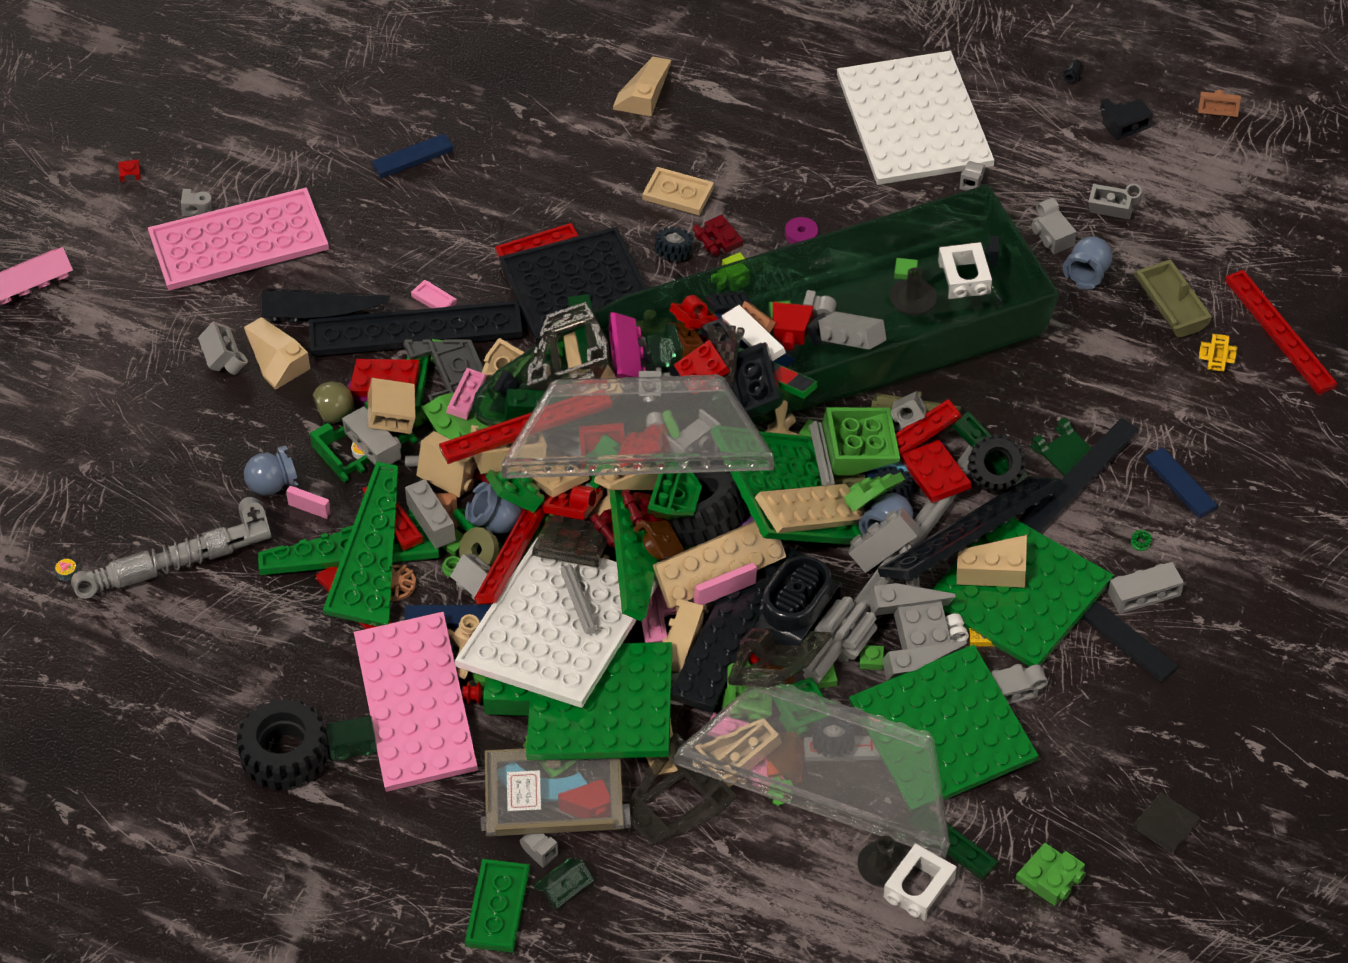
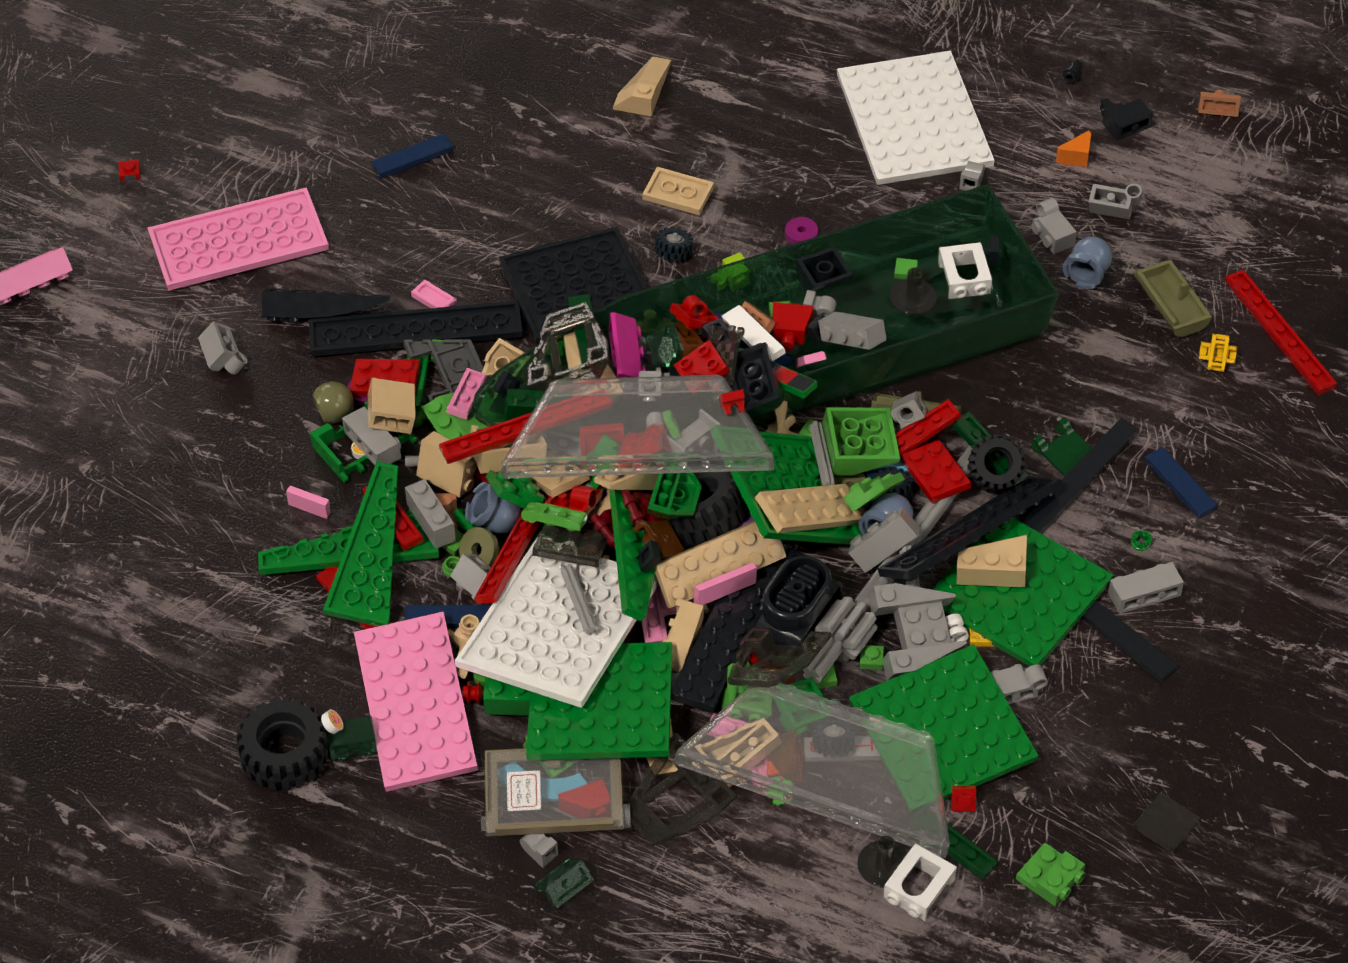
(65, 568): tile -> none
(195, 203): light grey leg -> none
(210, 545): light grey piece -> none
(268, 472): sand blue tile -> none
(276, 353): tan wedge -> none
(332, 721): none -> tile
(399, 581): nougat wheel -> none
(497, 905): green tile -> none
(543, 238): red tile -> none
(554, 516): none -> bright green hinge
(649, 556): none -> black plate
(722, 233): dark red plate -> none
(726, 301): black slope -> none
(733, 398): none -> red tile
(810, 359): none -> bright pink tile
(822, 269): none -> black slope
(963, 798): none -> red plate
(1075, 151): none -> orange slope

